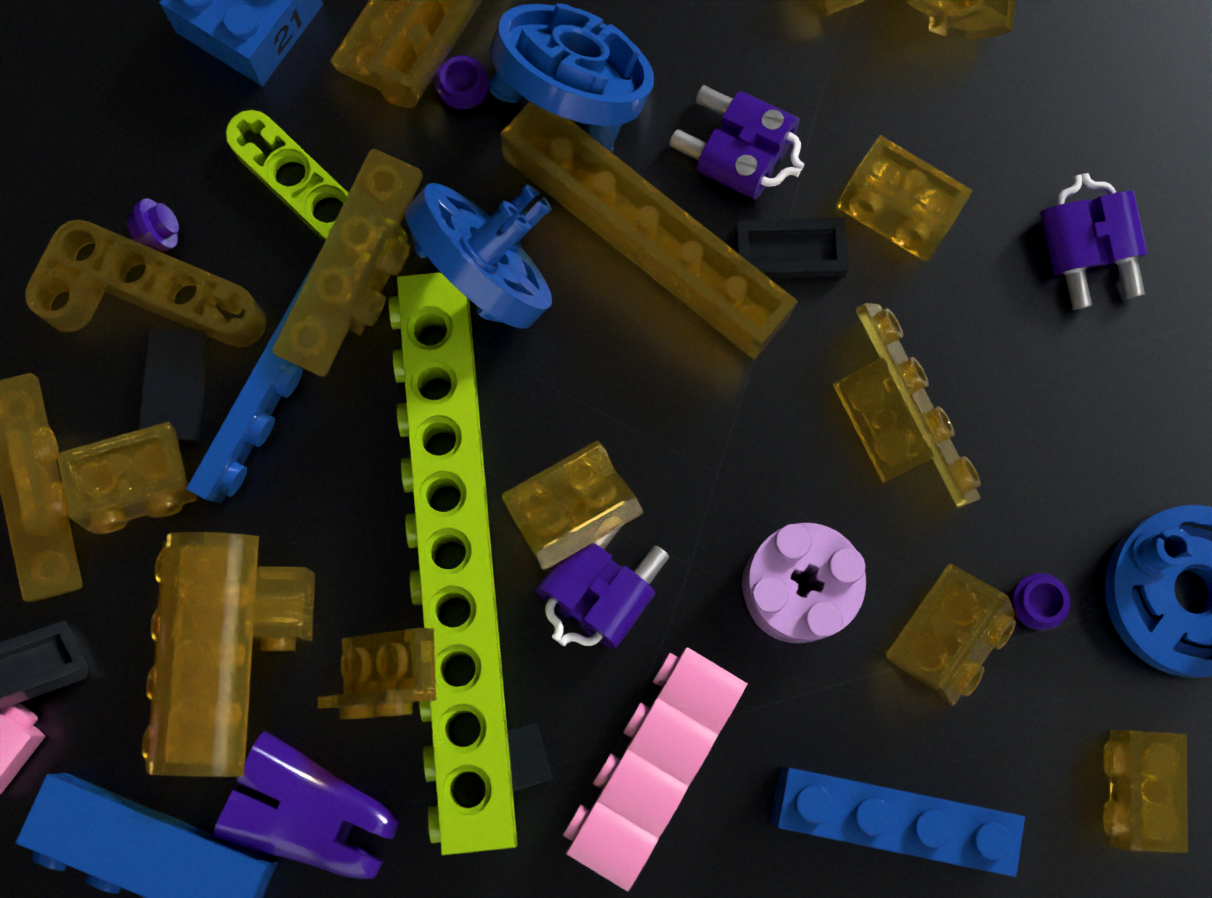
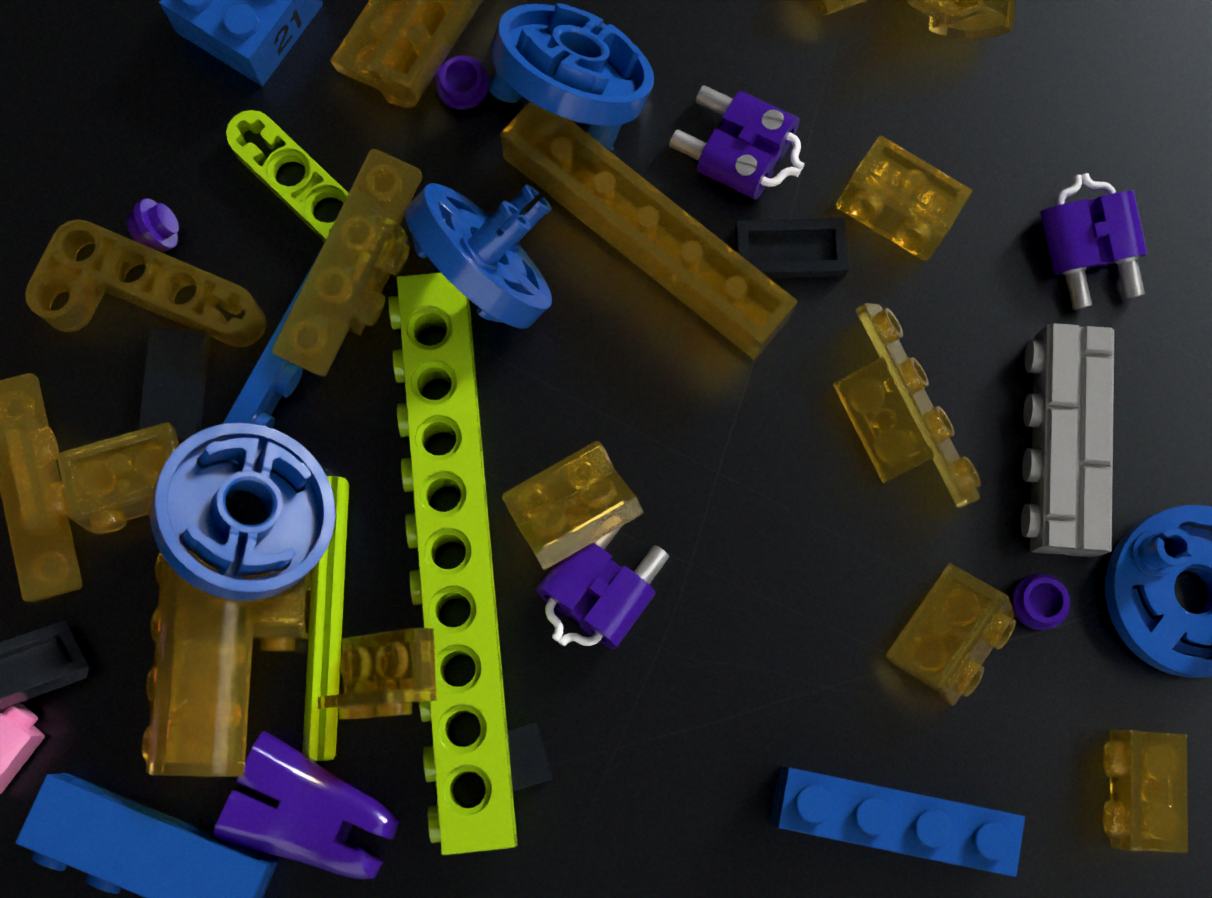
(193, 506): none -> piece
(326, 634): none -> lime axle
(655, 769): bright pink brick -> none
(834, 572): lavender brick -> none
(1070, 441): none -> light grey brick

